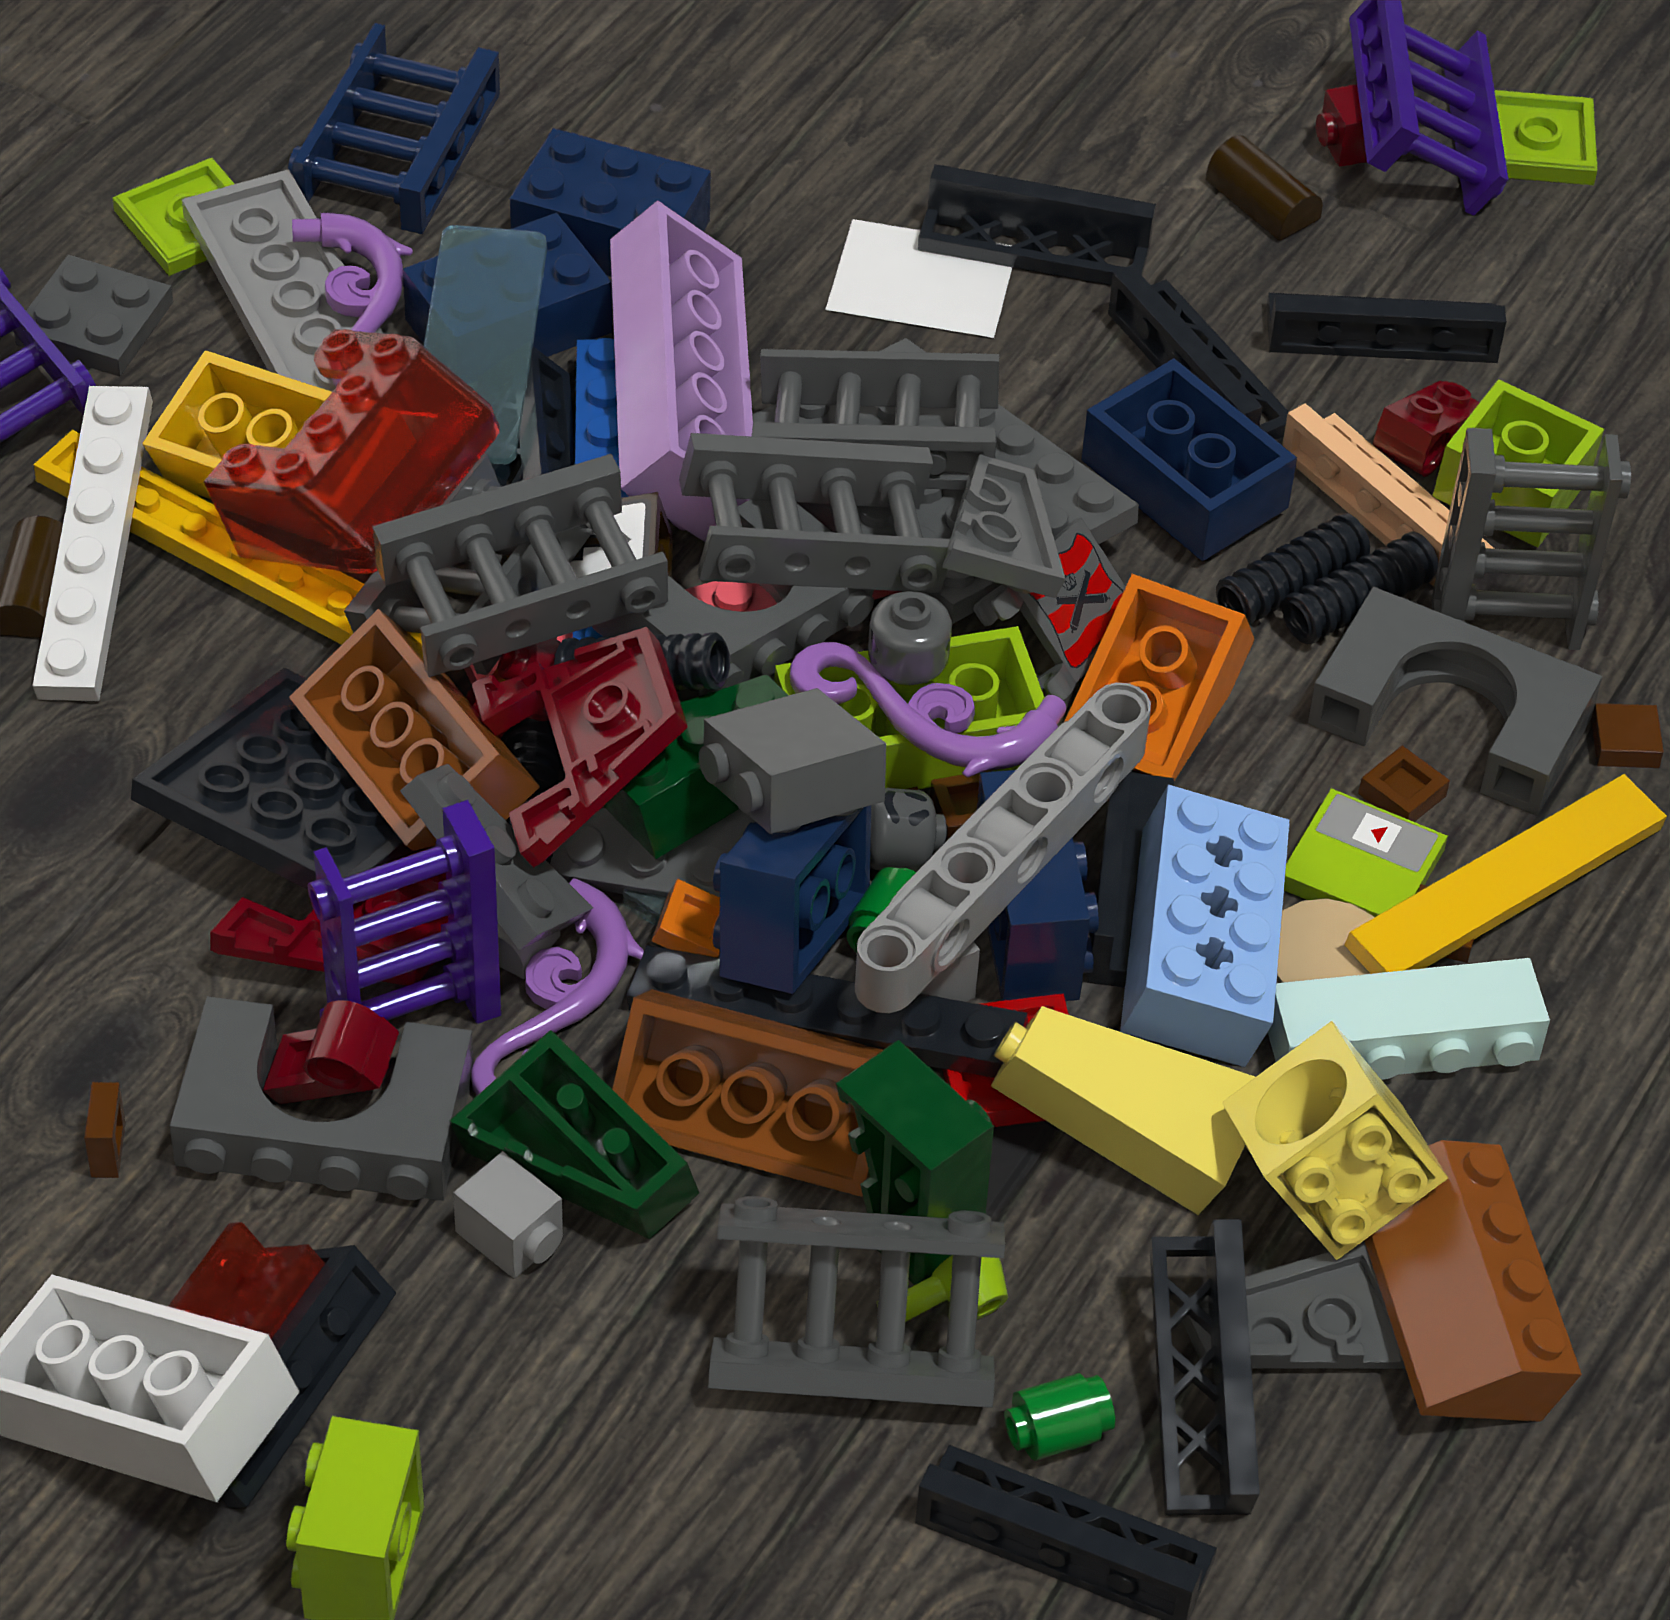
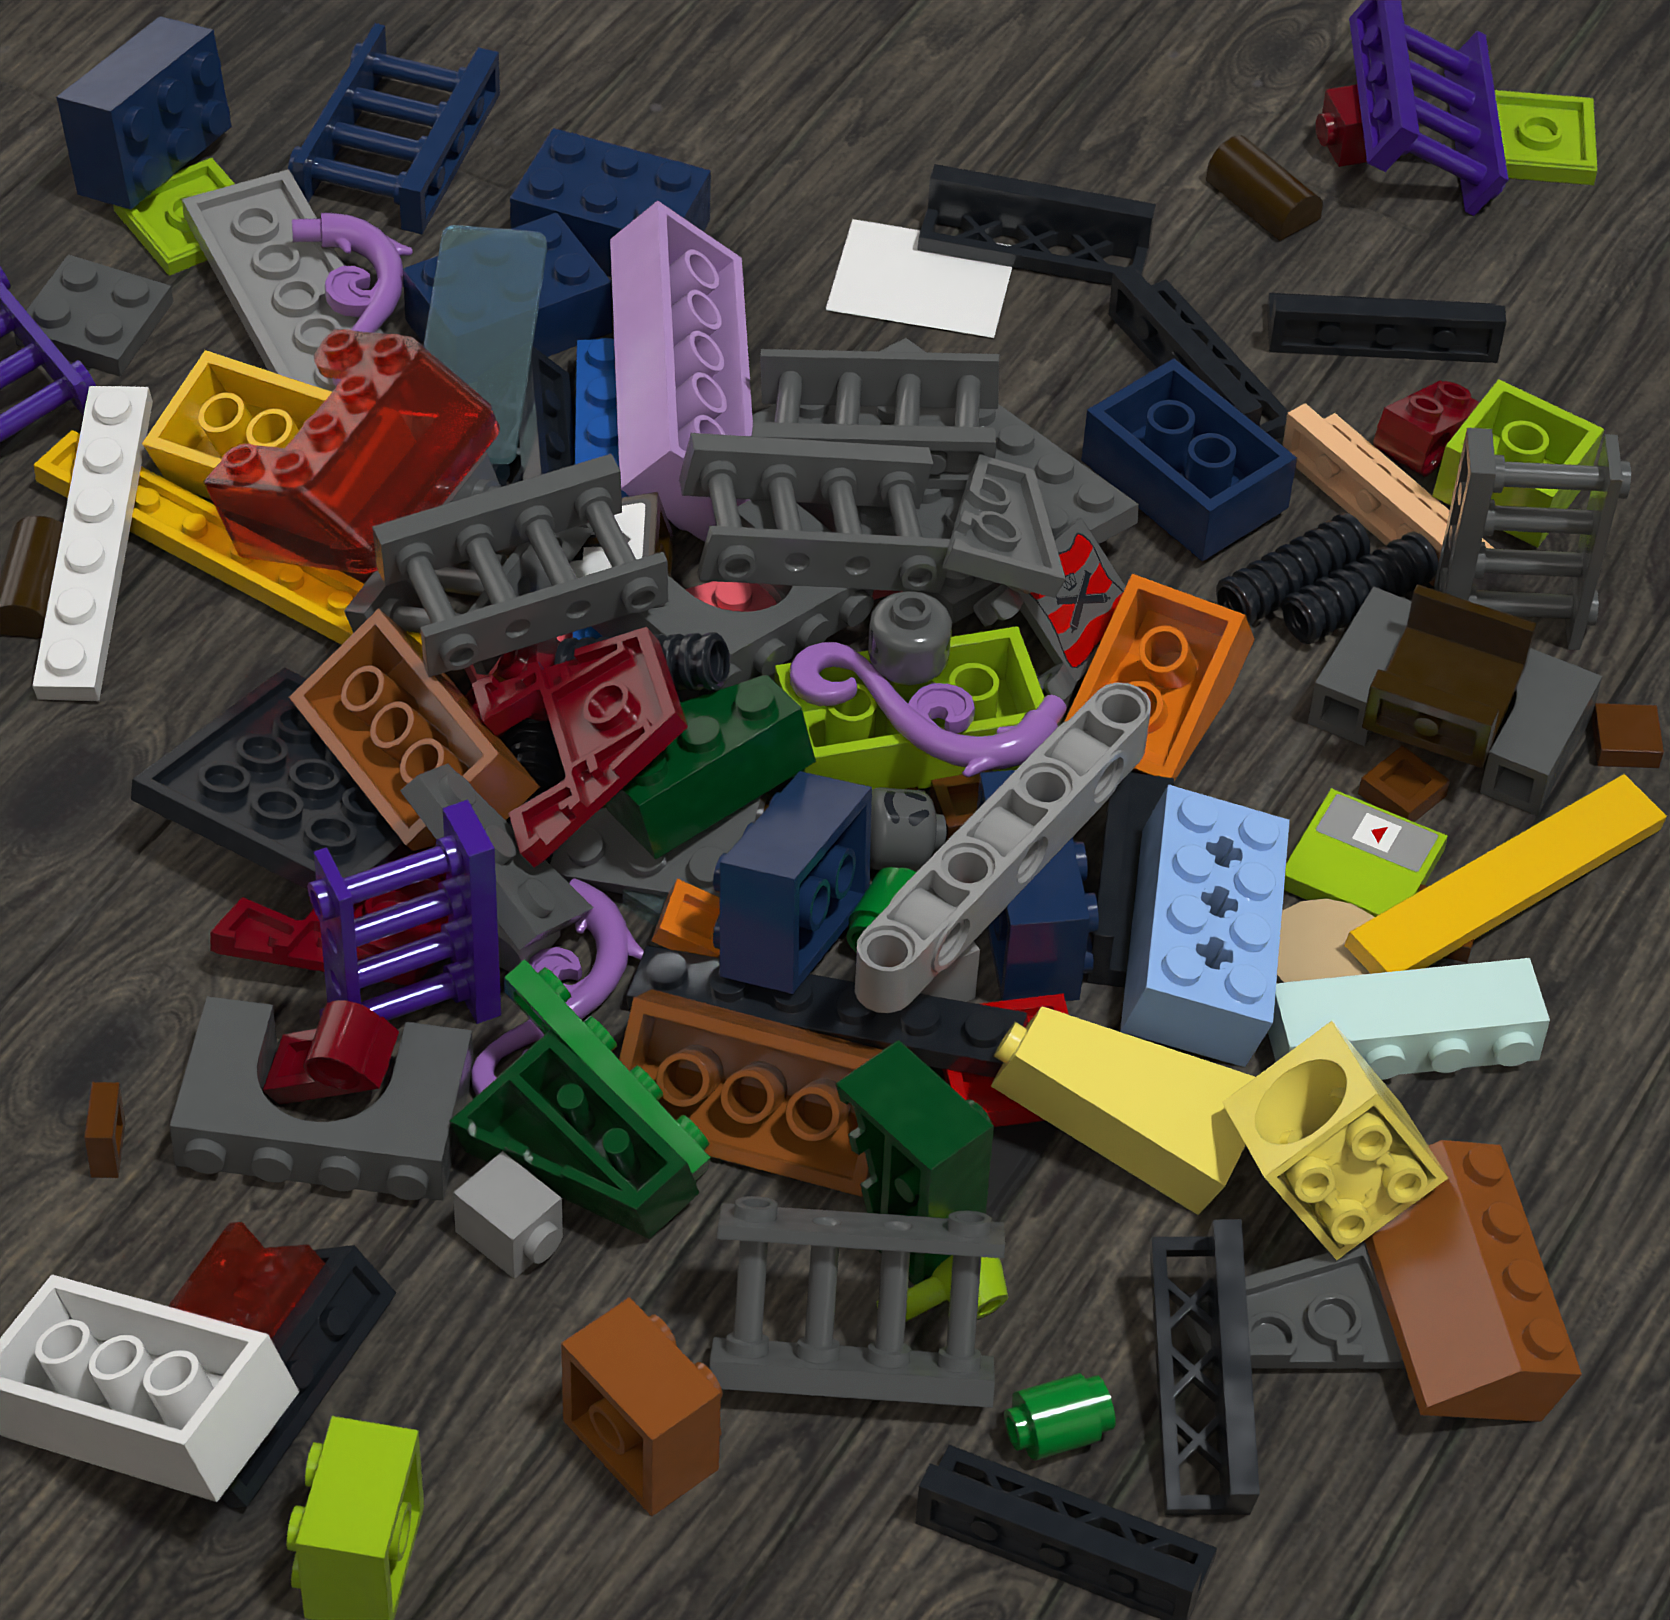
(144, 112): none -> dark blue brick
(544, 1003): none -> green plate
(642, 1405): none -> dark orange brick
(794, 760): dark grey brick -> none
(1450, 676): none -> dark brown panel

